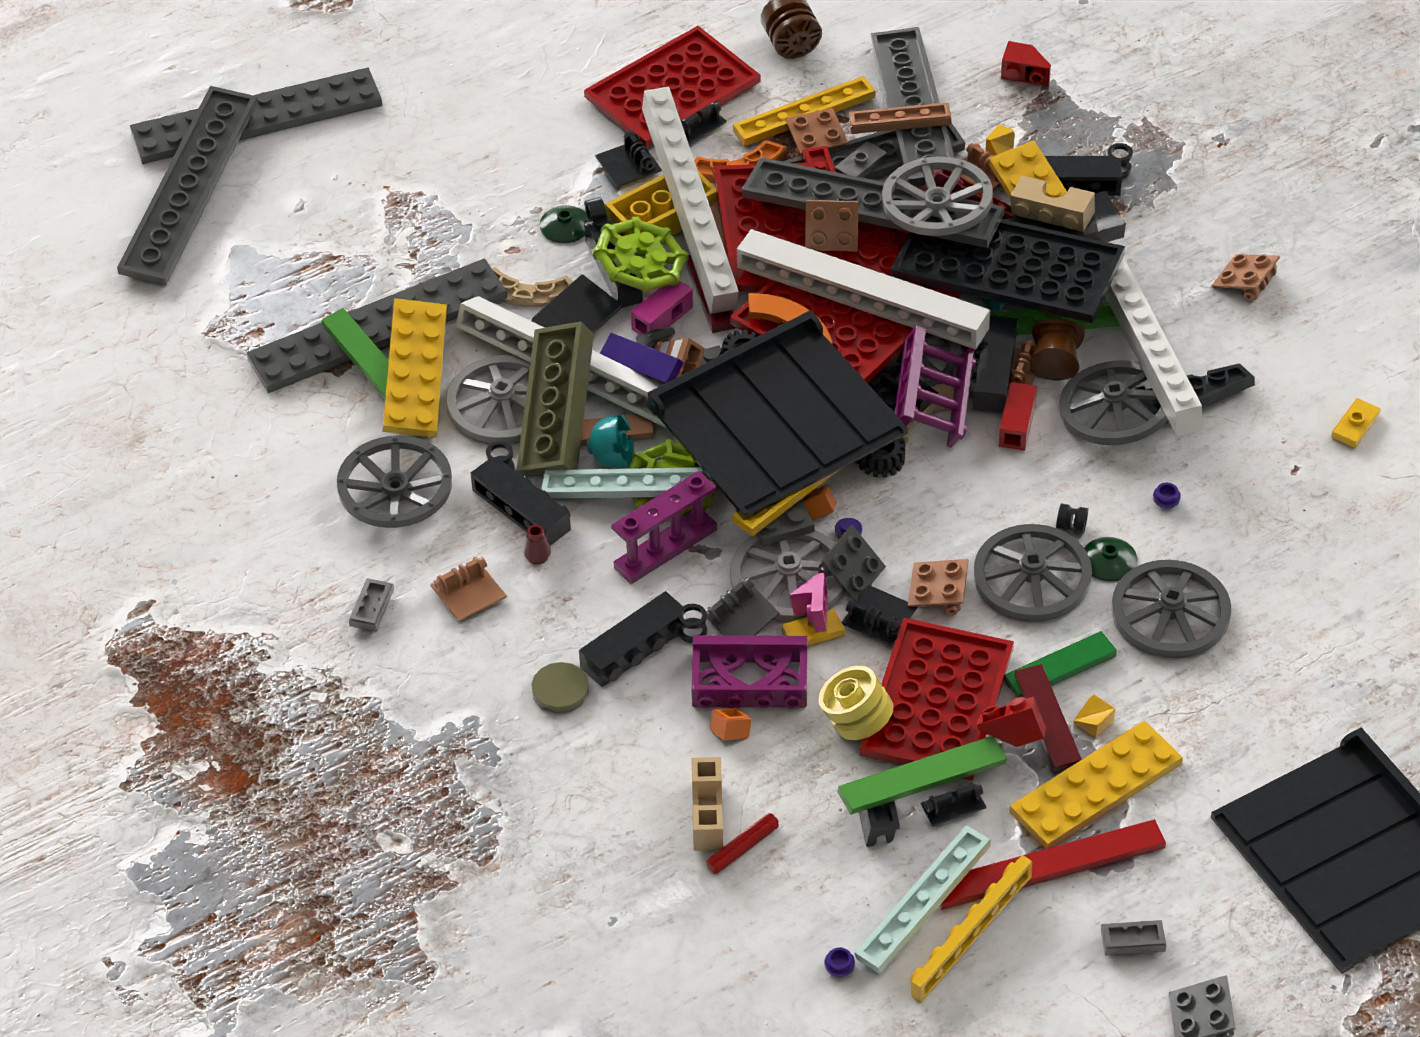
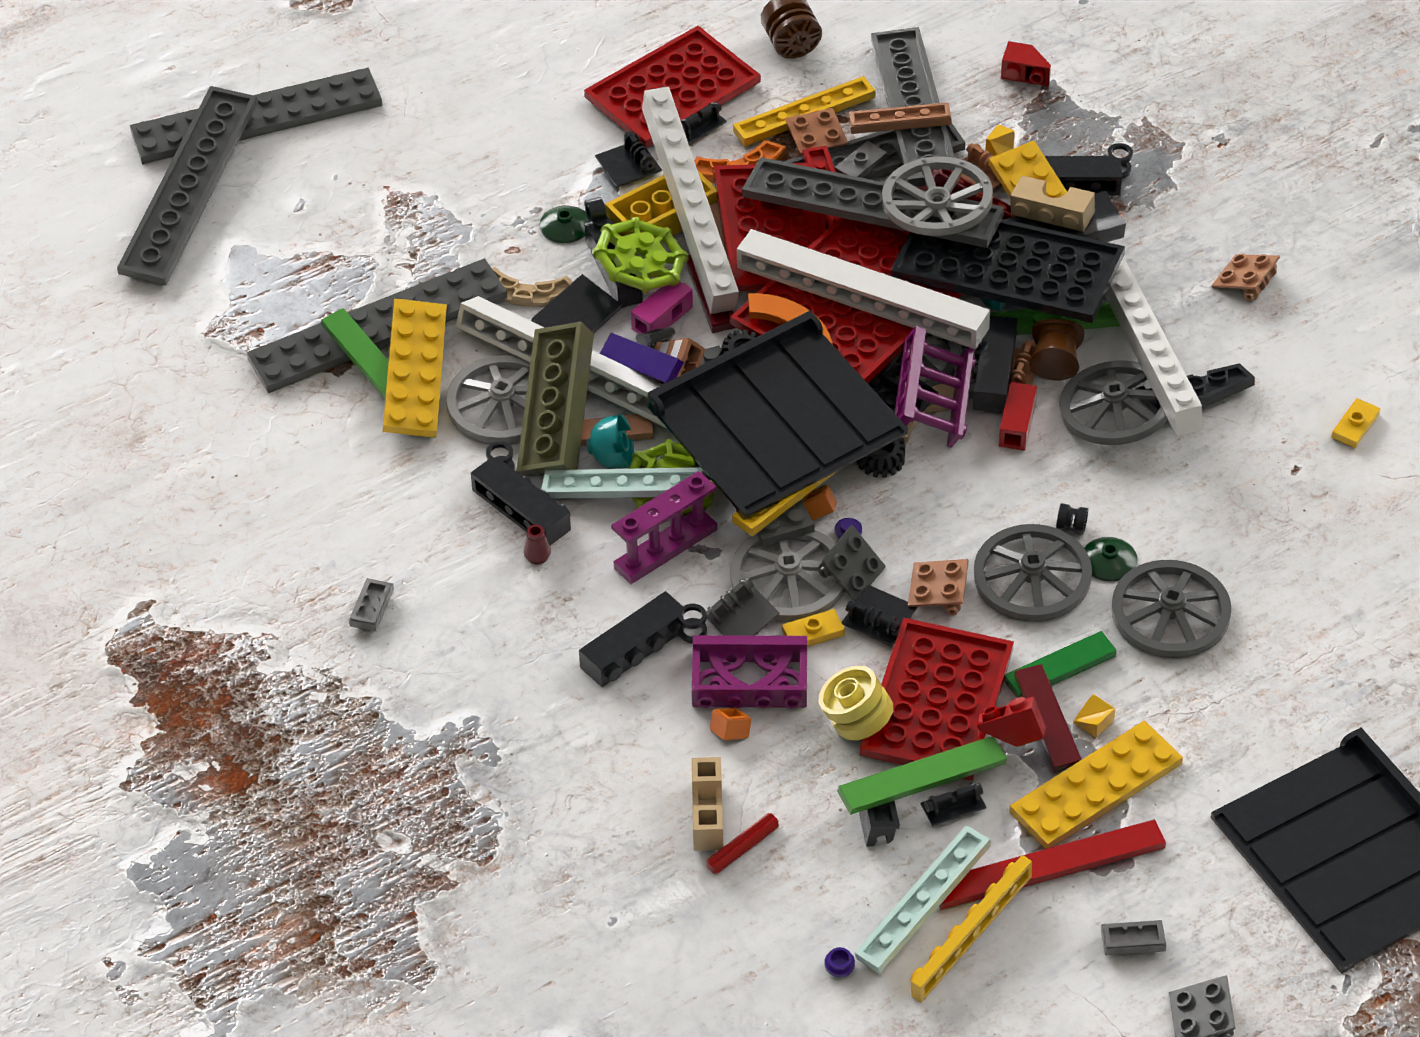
(395, 484): dark grey wheel -> none
(468, 589): nougat hinge -> none
(560, 687): olive tile -> none
(812, 600): dark pink slope -> none
(831, 225): nougat hinge -> none
(1166, 495): dark purple plate -> none

